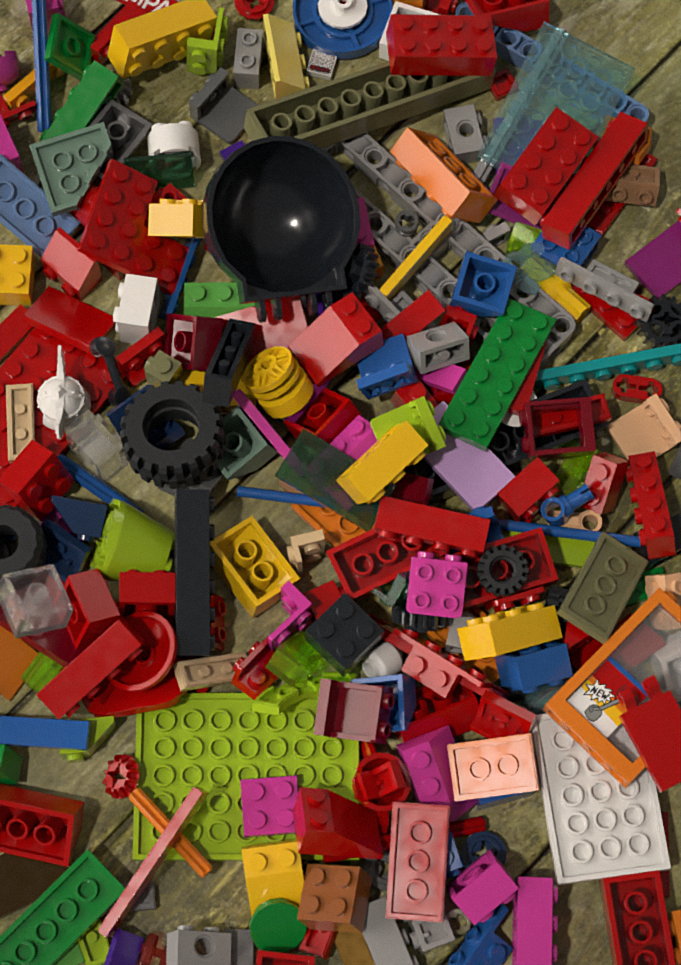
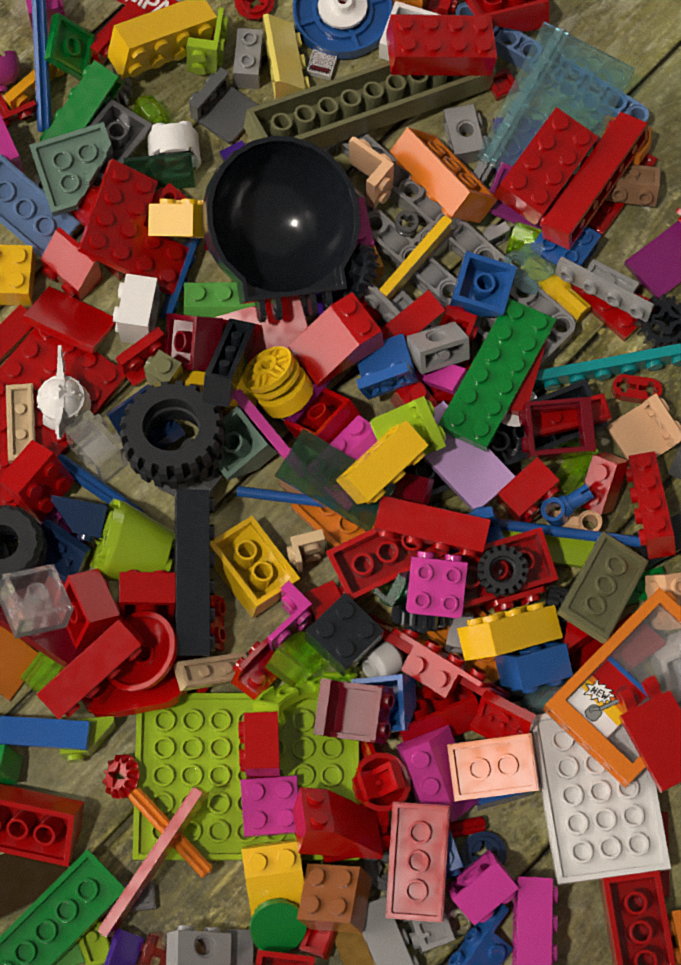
(105, 347): black bar -> none
(150, 110): none -> clear neon green brick
(261, 745): none -> red brick
(376, 166): none -> light nougat bracket

